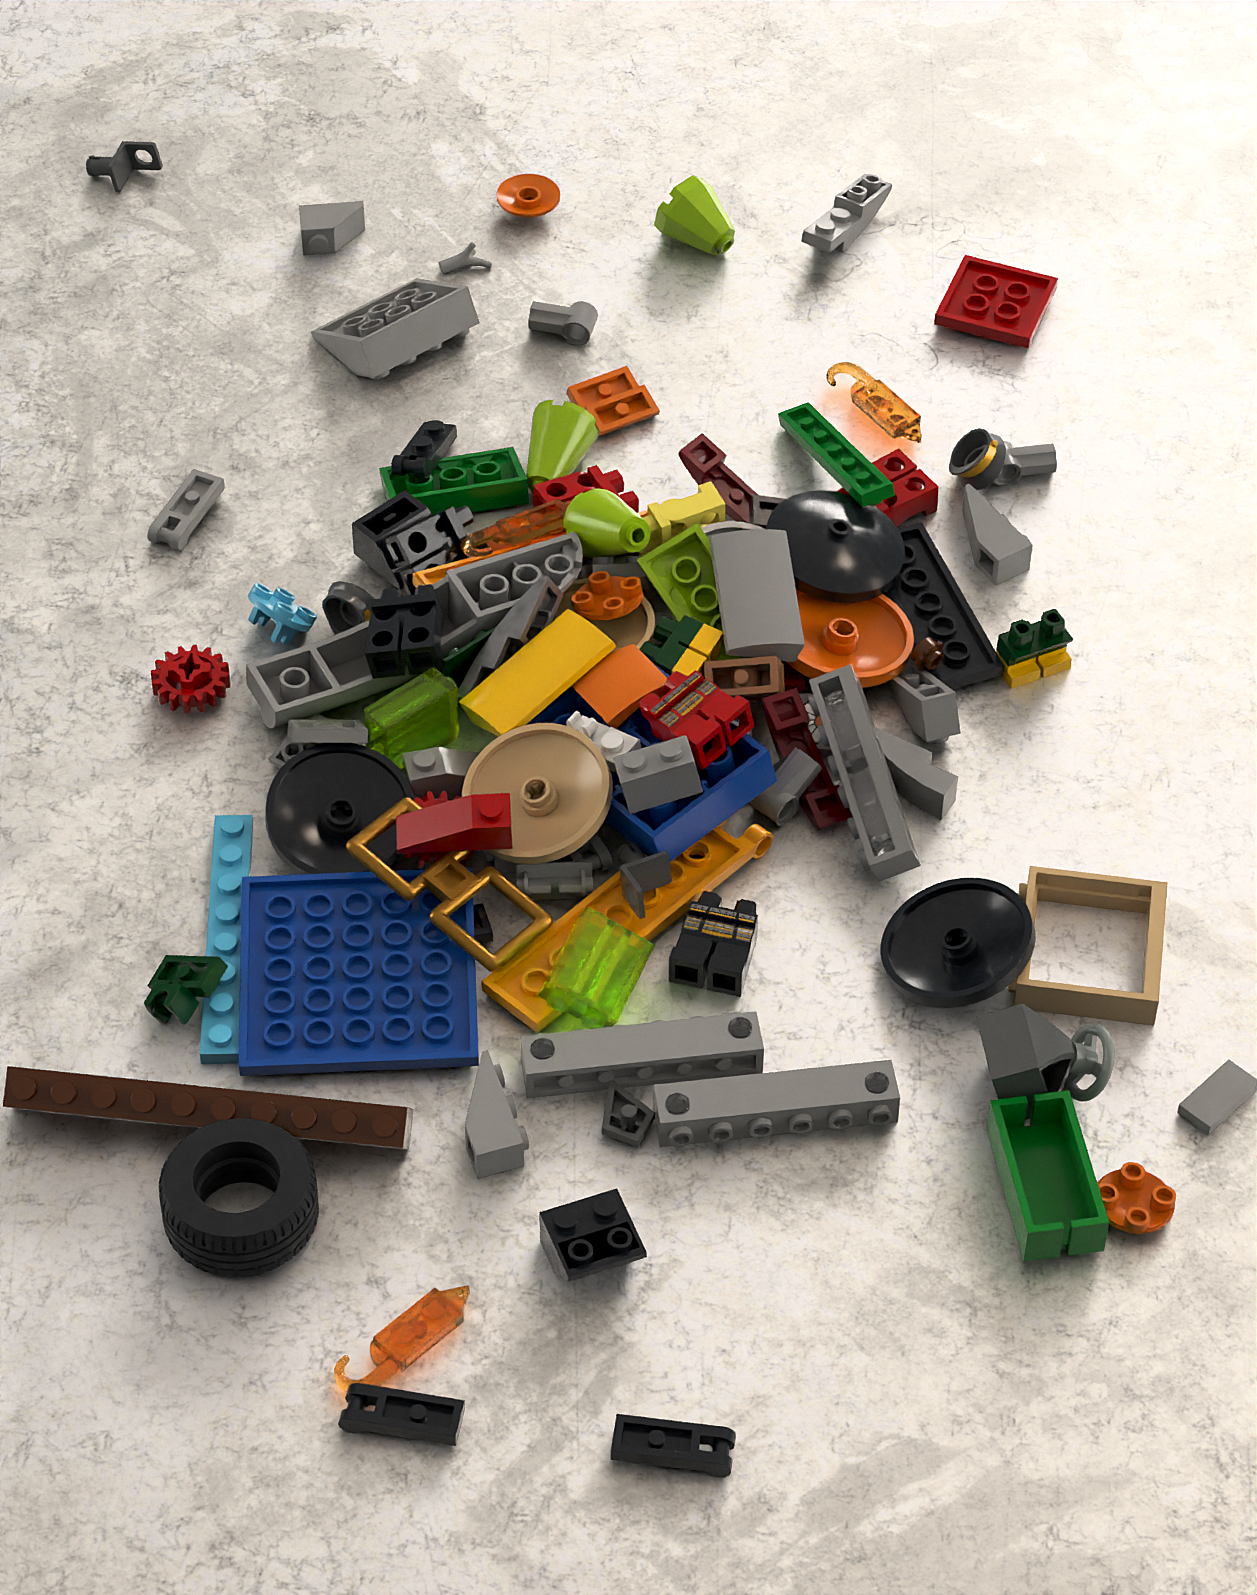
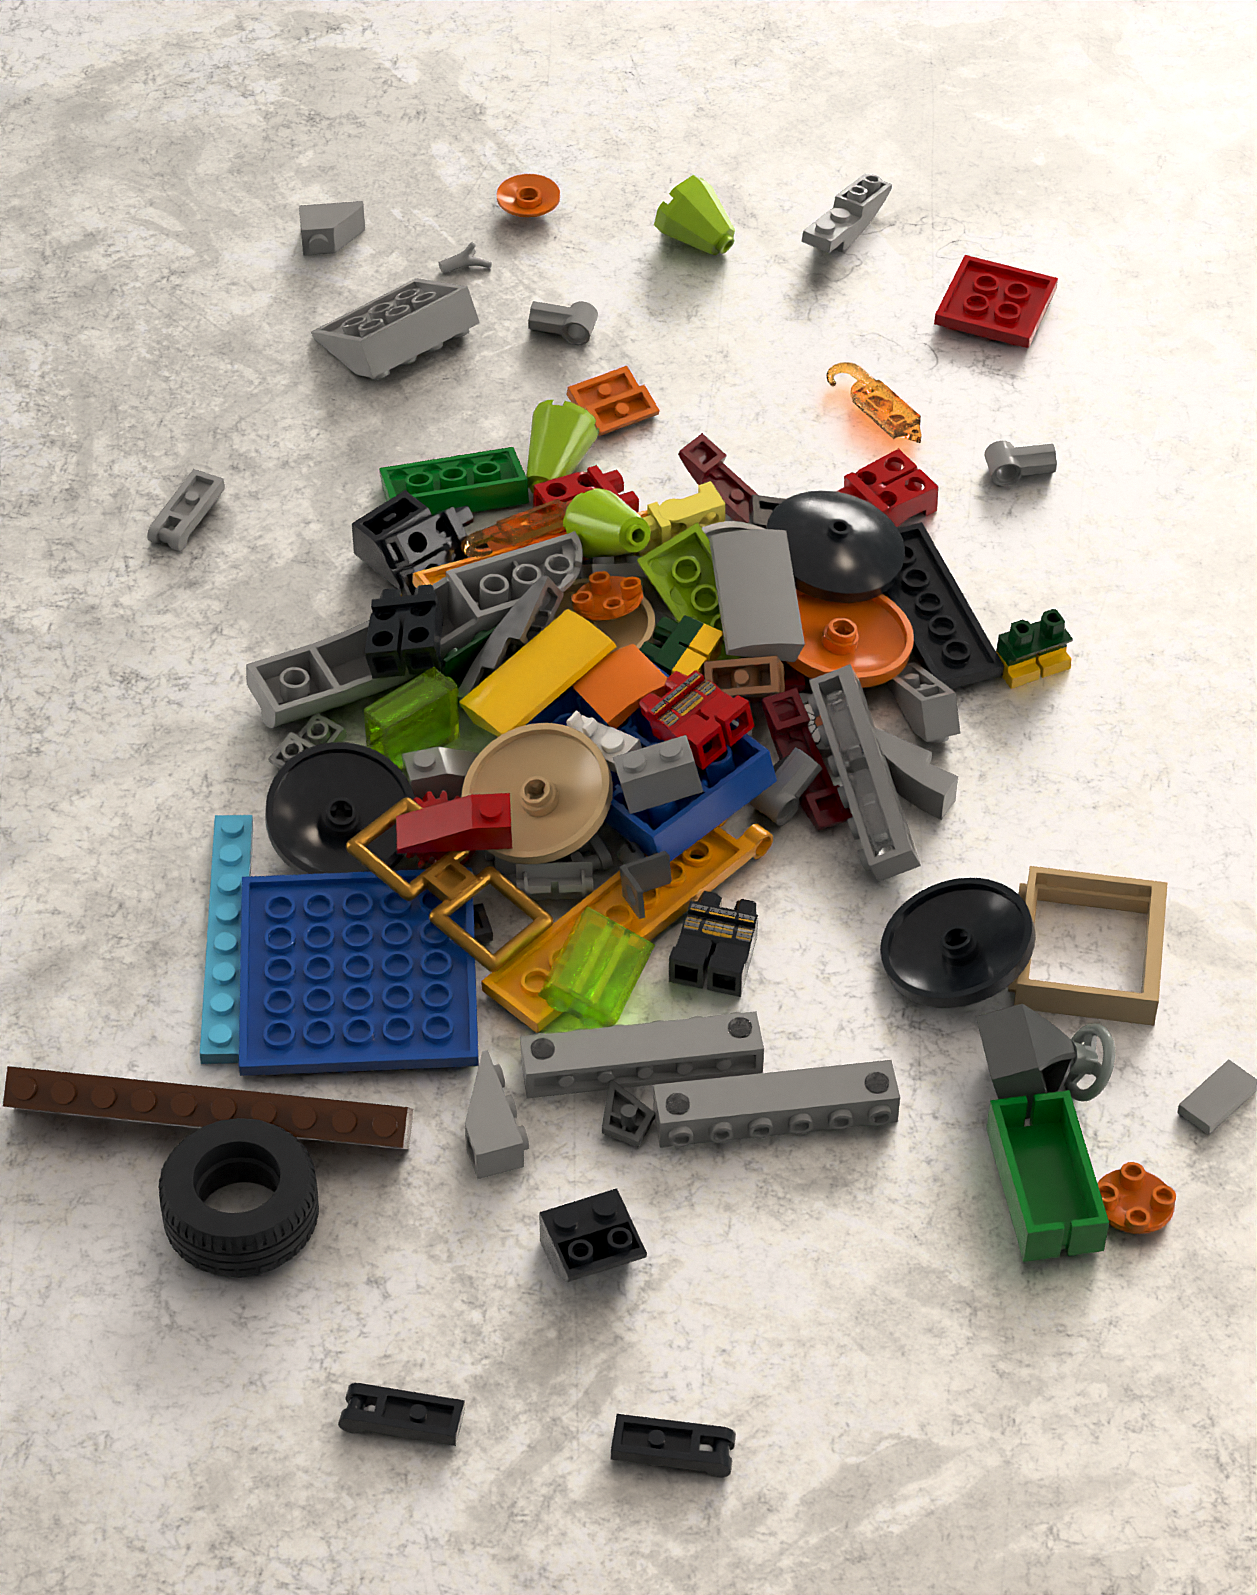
(124, 162): dark grey bracket -> none
(179, 983): dark green plate -> none
(190, 679): red gear -> none
(280, 607): medium azure plate -> none
(327, 731): light grey tile -> none
(346, 606): dark grey piece -> none
(410, 1335): clear orange plate -> none
(424, 449): black plate -> none
(836, 455): green plate -> none
(927, 654): reddish brown plate -> none
(978, 458): dark grey piece -> none
(994, 542): light grey slope -> none

